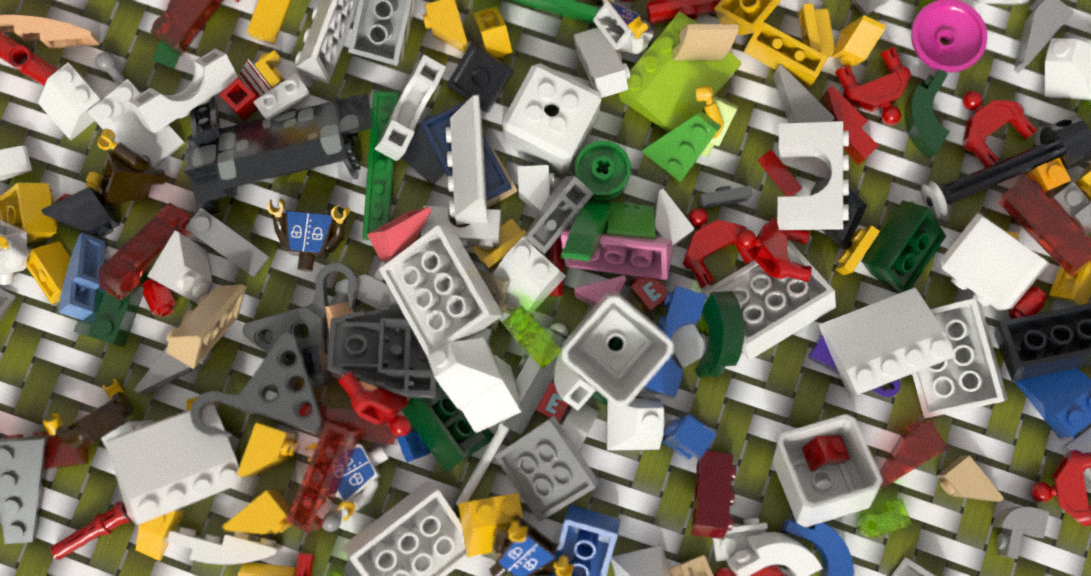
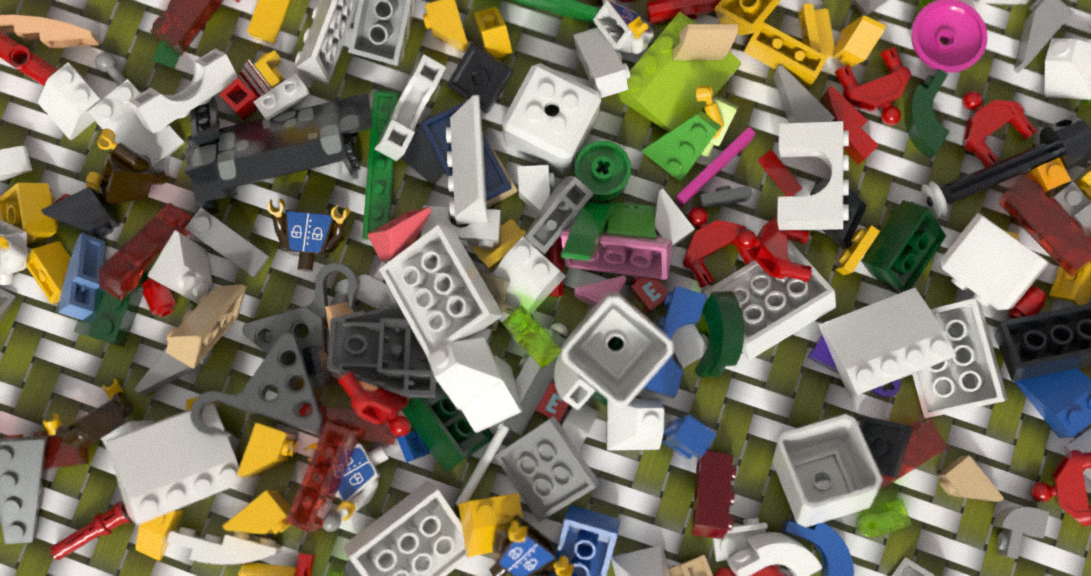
(715, 167): none -> dark pink tile
(825, 451): red bracket -> none
(886, 443): none -> black tile

